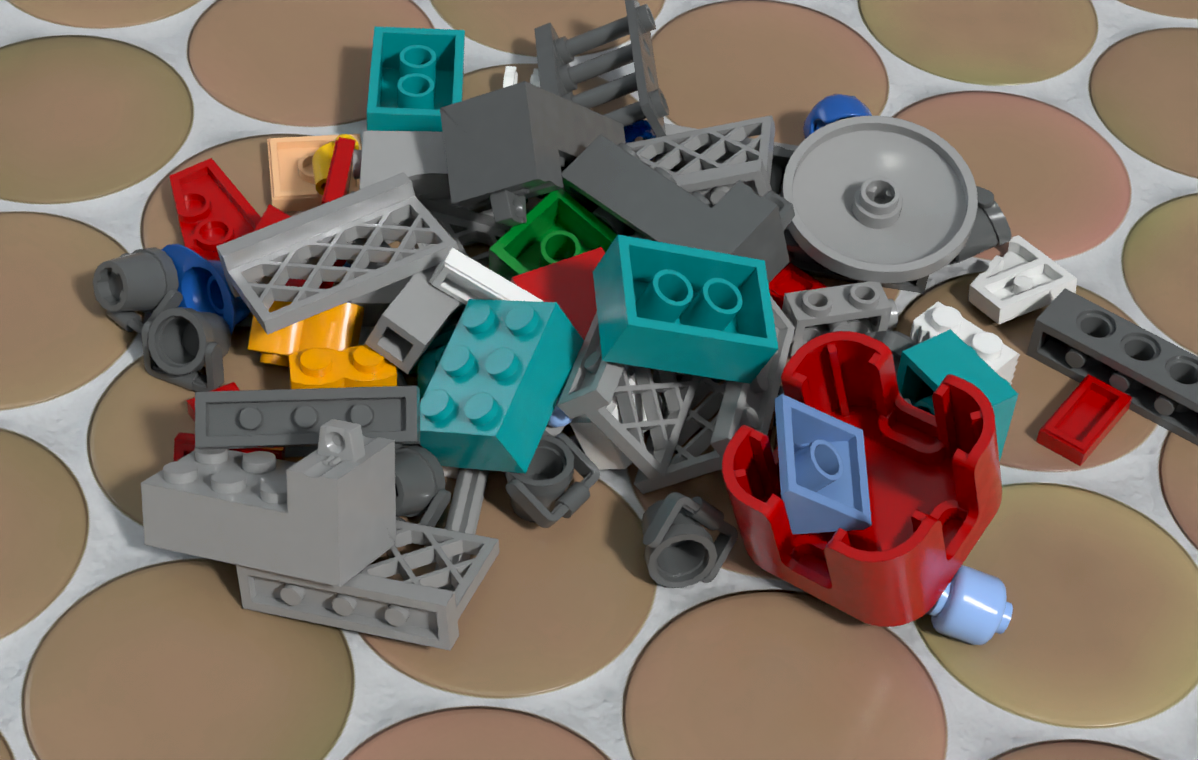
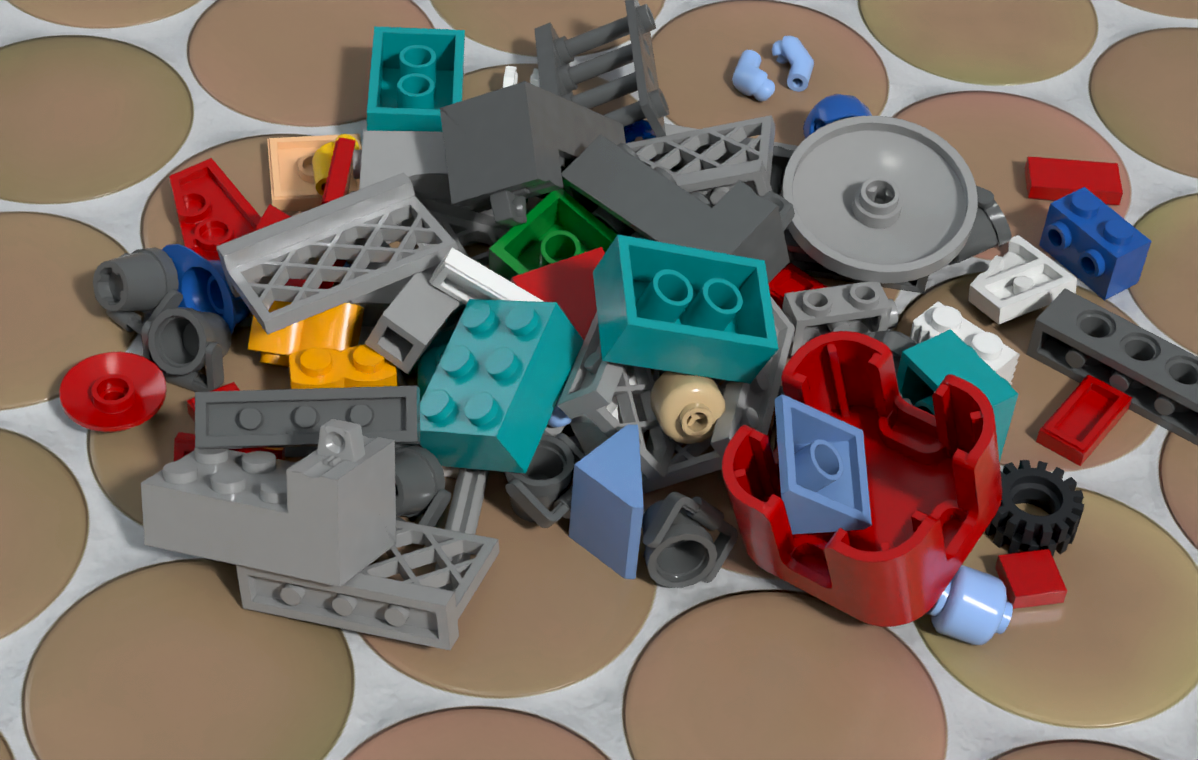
(112, 391): none -> red dish
(610, 502): none -> medium blue slope
(686, 406): none -> tan head
(750, 79): none -> light blue arm
(801, 62): none -> light blue arm
(1031, 578): none -> red tile
(1043, 490): none -> black tyre
(1060, 177): none -> red tile
(1094, 243): none -> blue brick

